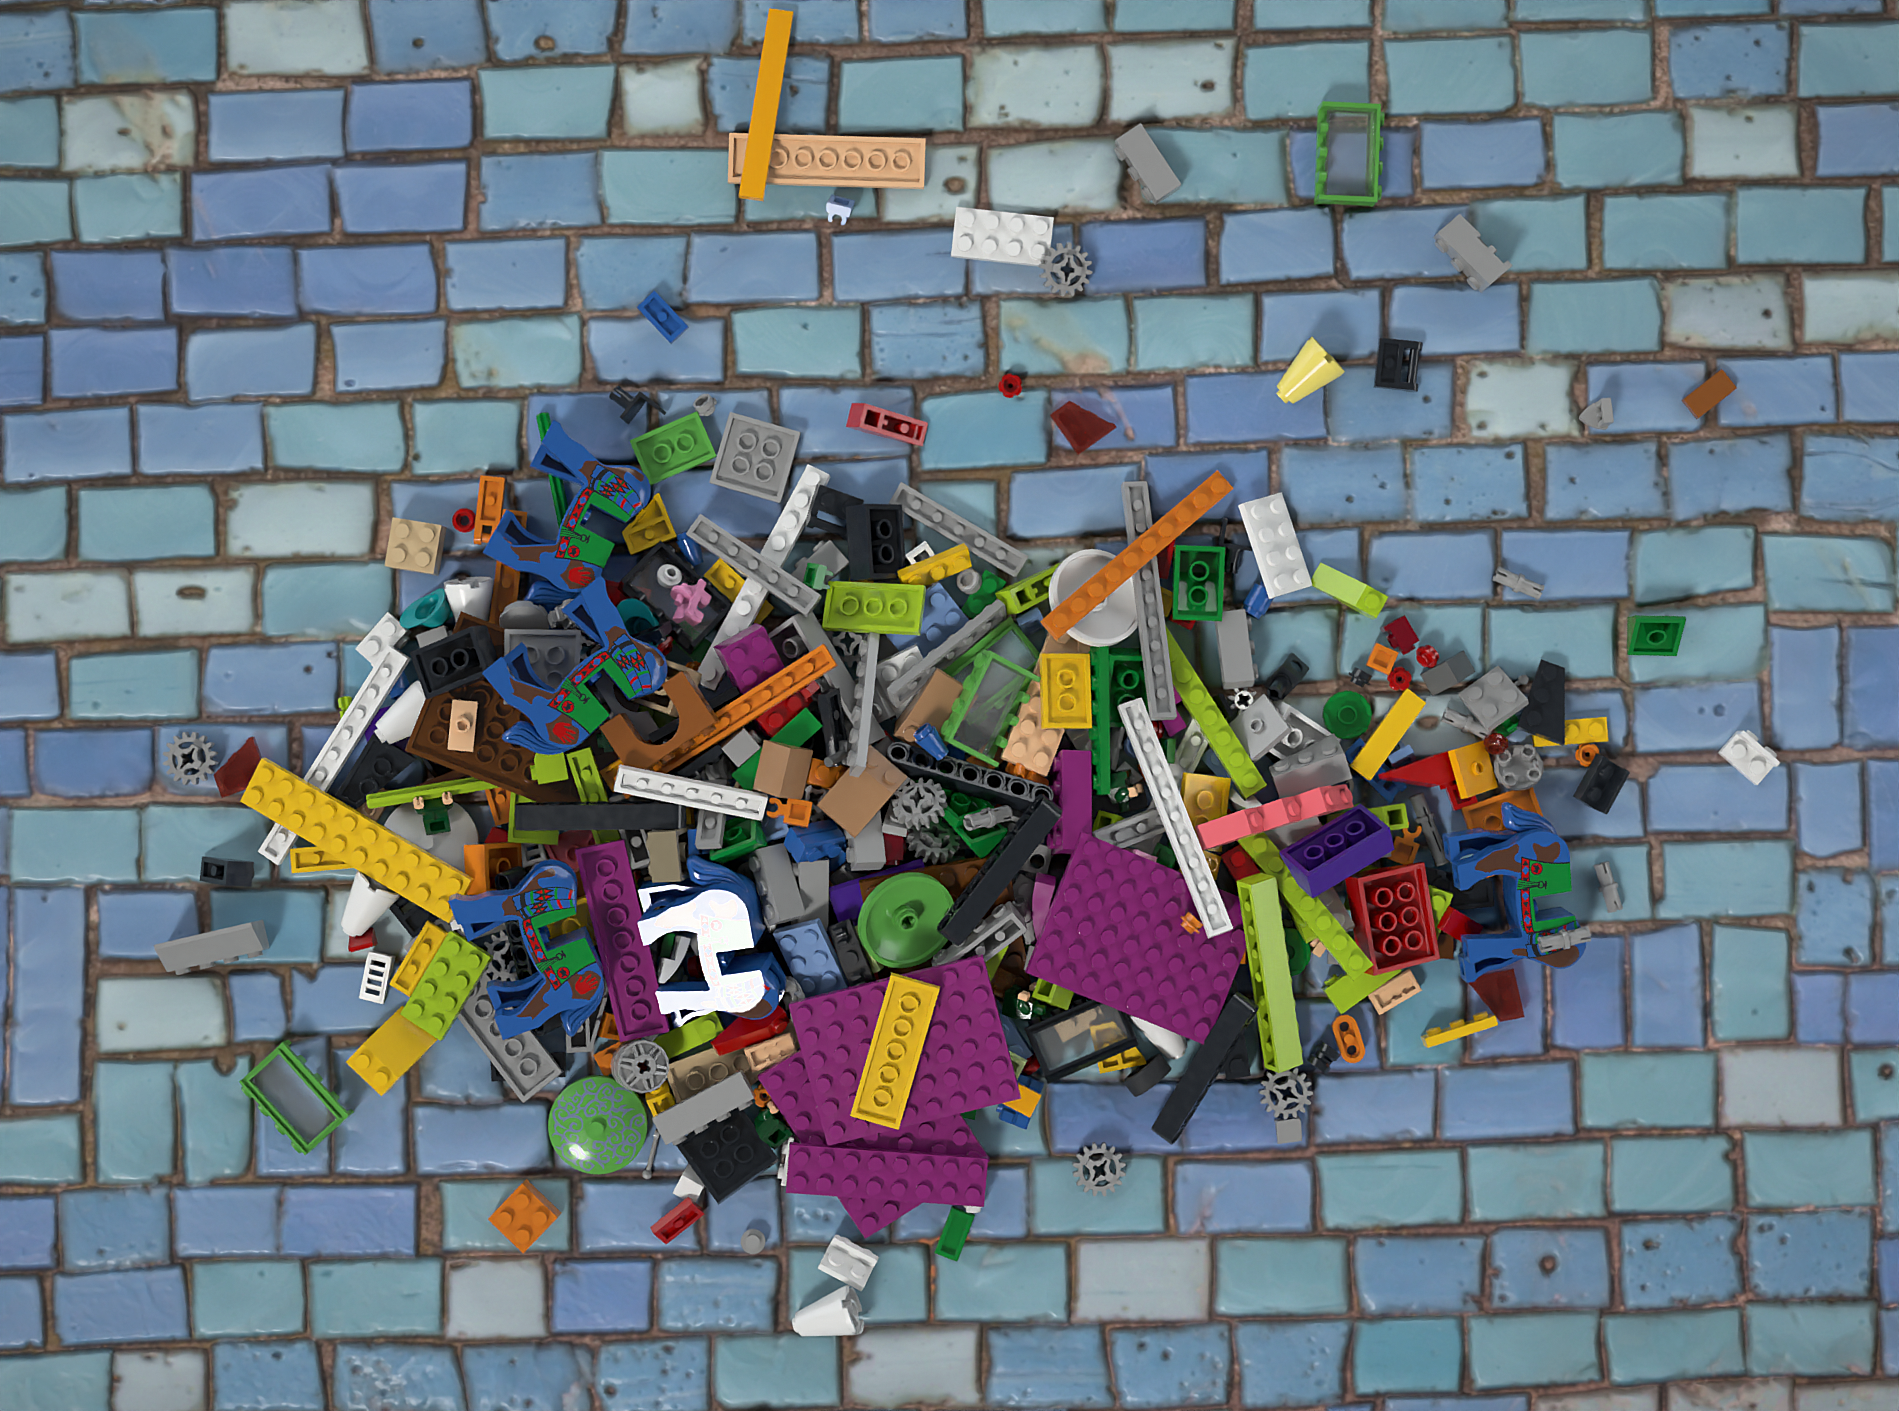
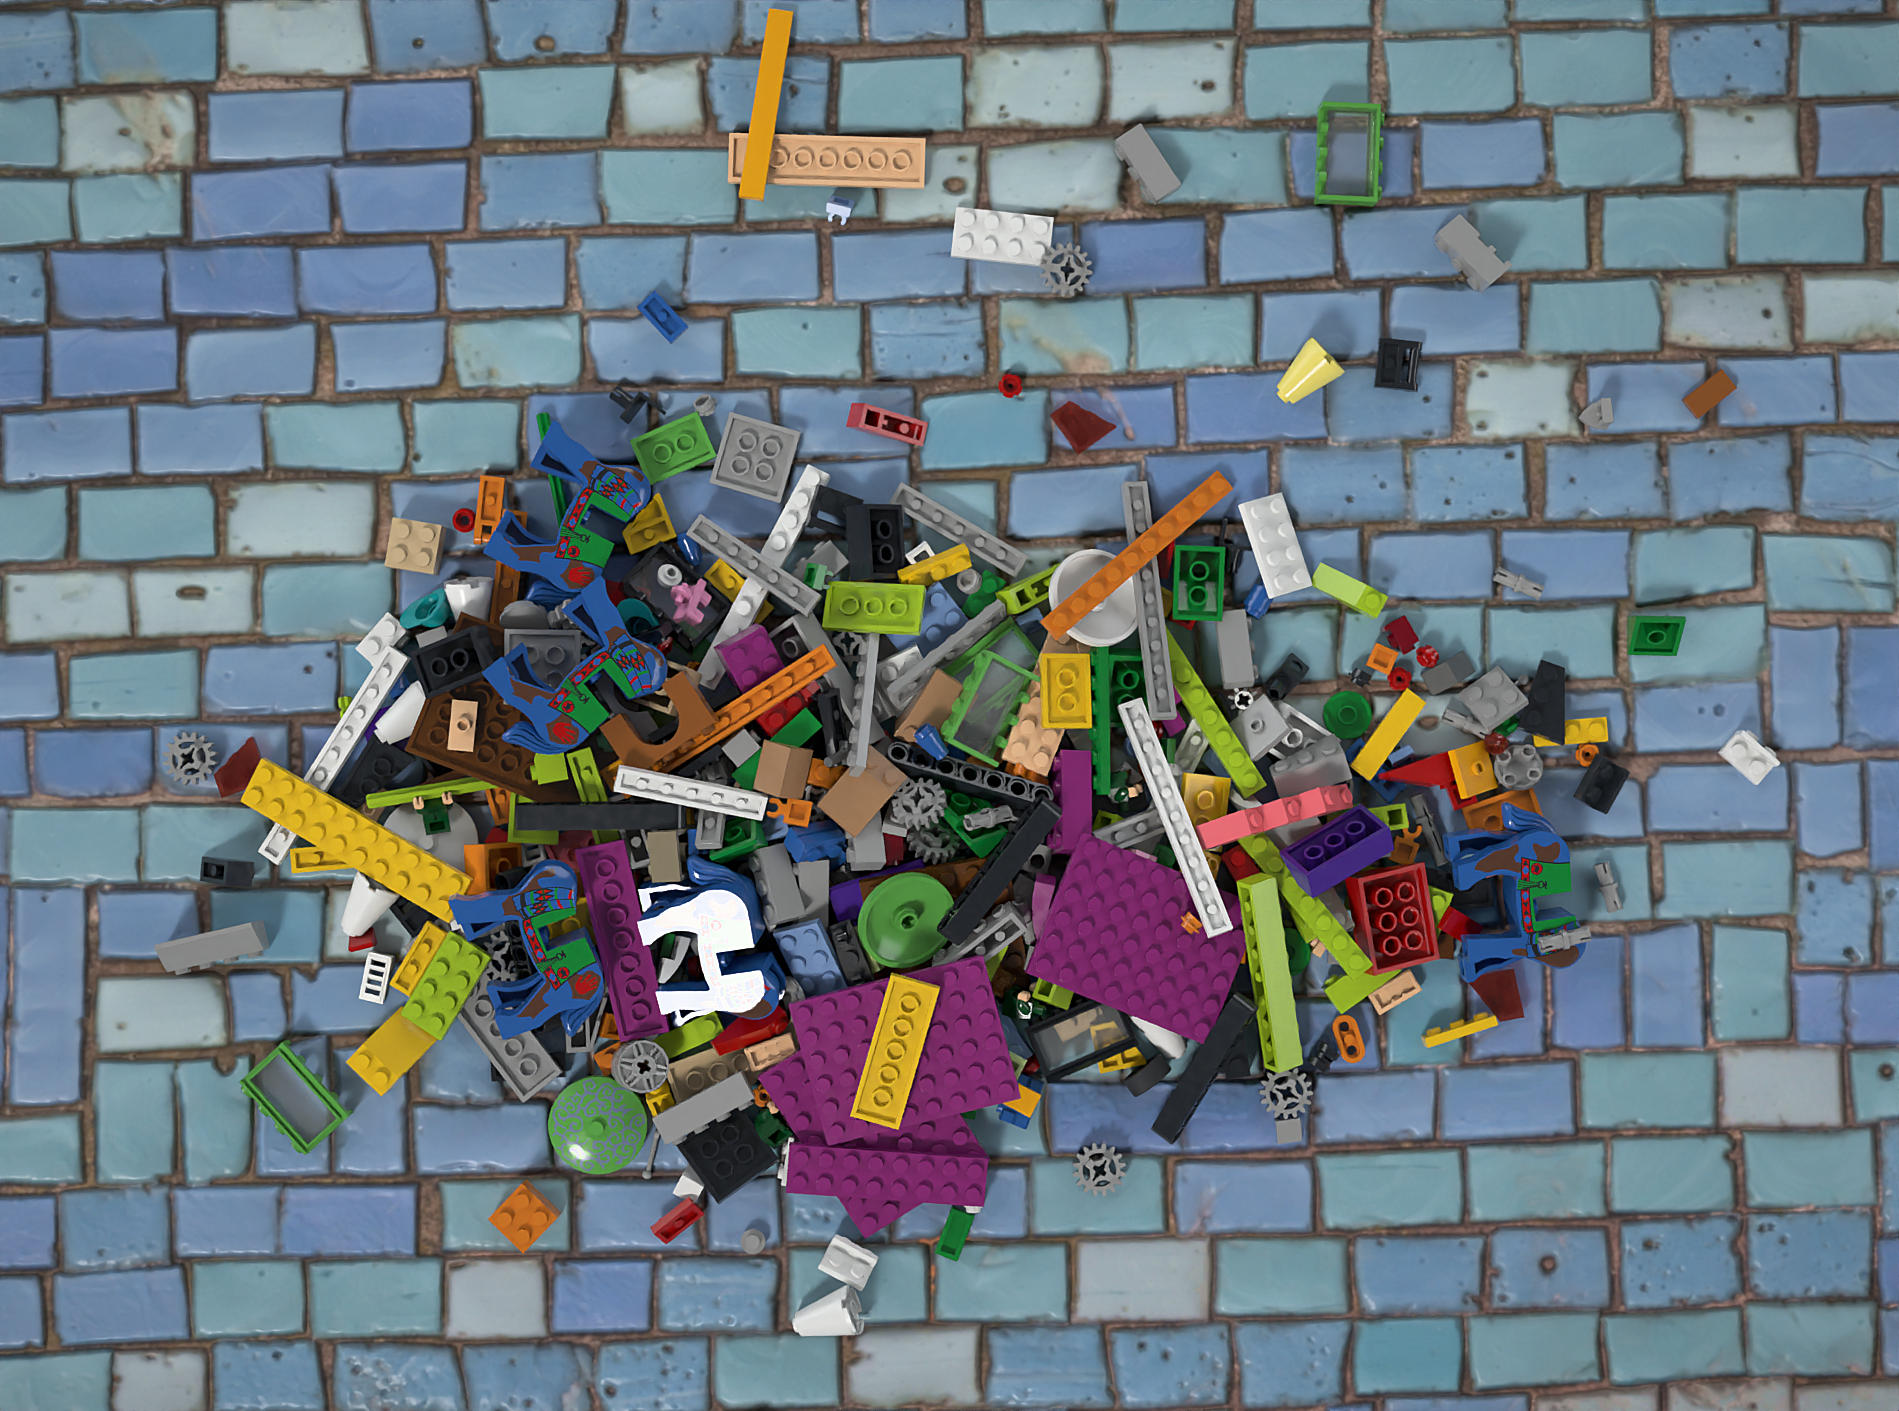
(1116, 738): light grey pin -> none

